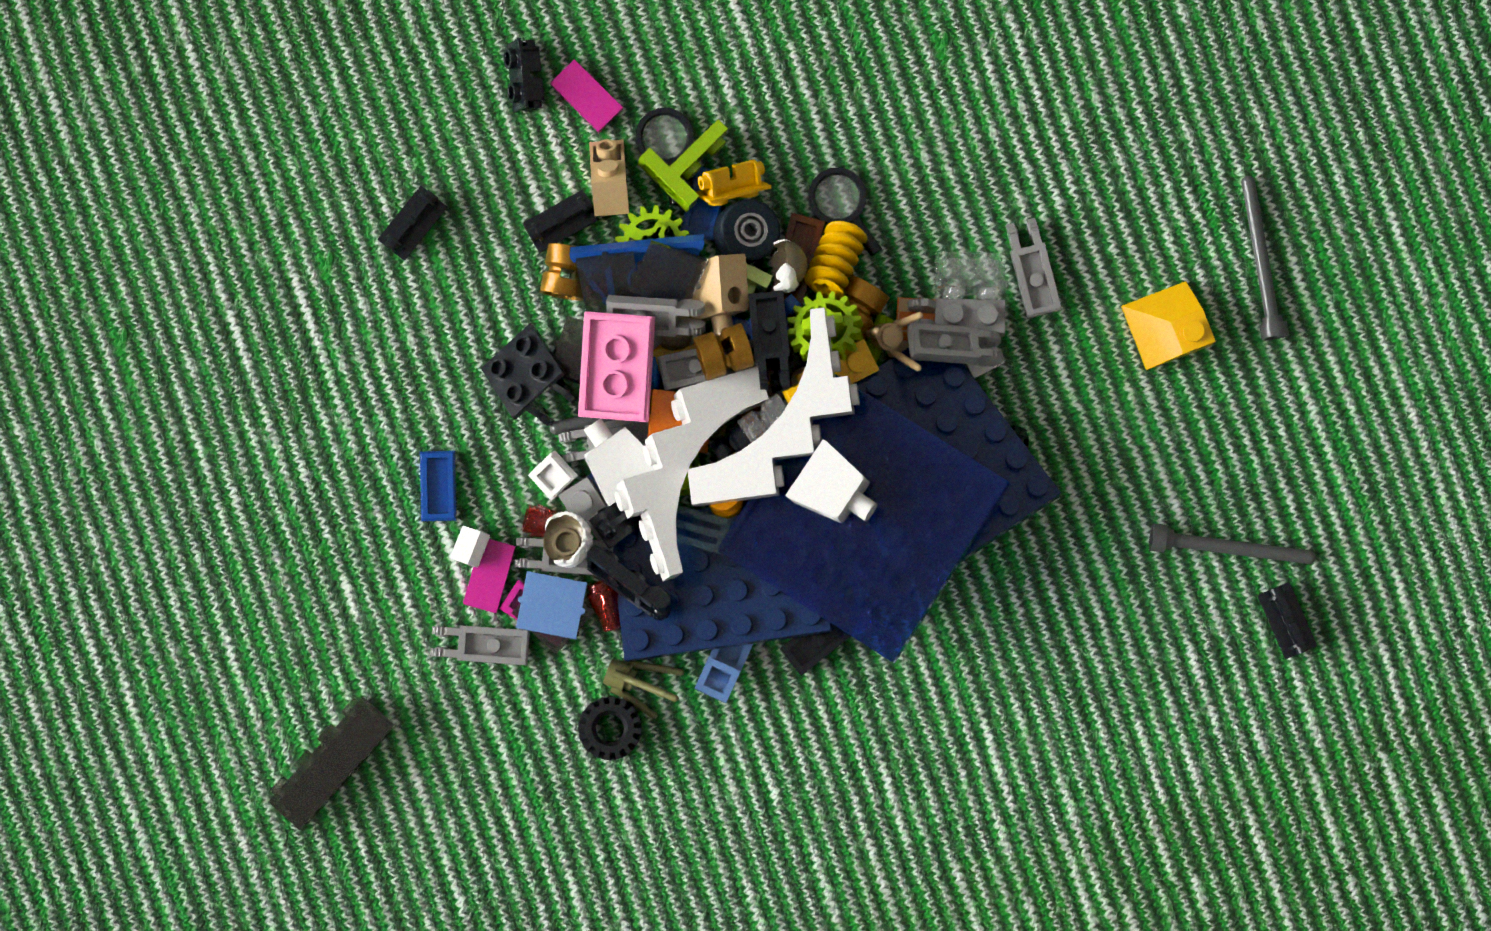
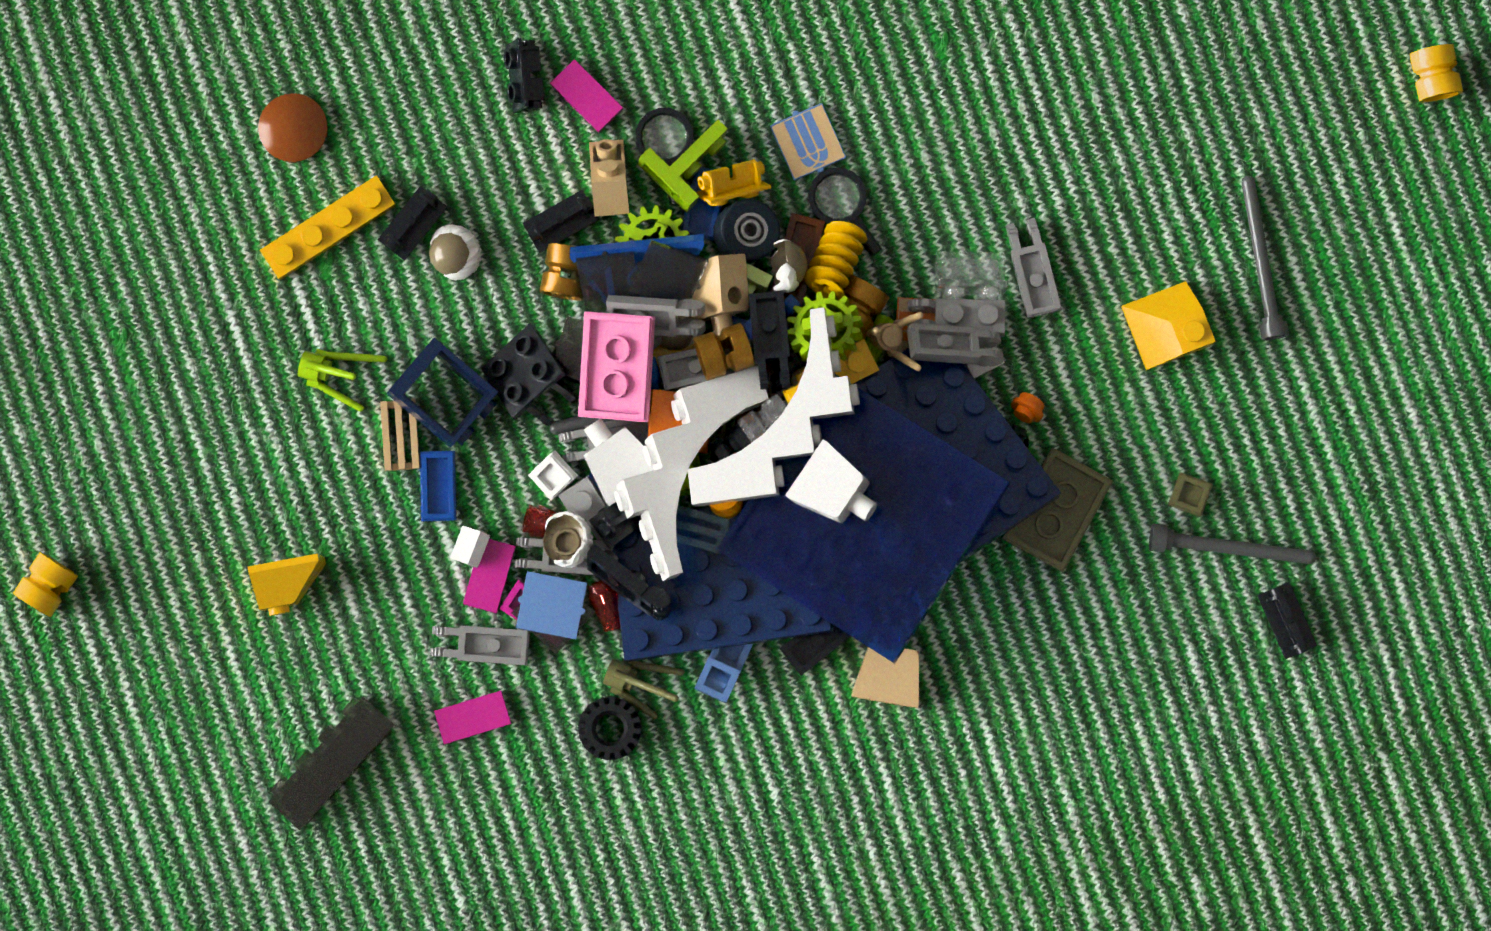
(45, 584): none -> yellow wheel
(284, 582): none -> yellow slope
(292, 127): none -> dark orange dish
(316, 368): none -> lime plant
(328, 227): none -> yellow plate
(401, 465): none -> tan tile
(413, 372): none -> dark blue window
(455, 252): none -> hair
(472, 717): none -> dark pink tile
(808, 141): none -> piece
(889, 682): none -> tan torso
(1028, 408): none -> orange plate
(1059, 527): none -> olive tile
(1190, 494): none -> olive tile
(1436, 73): none -> yellow wheel

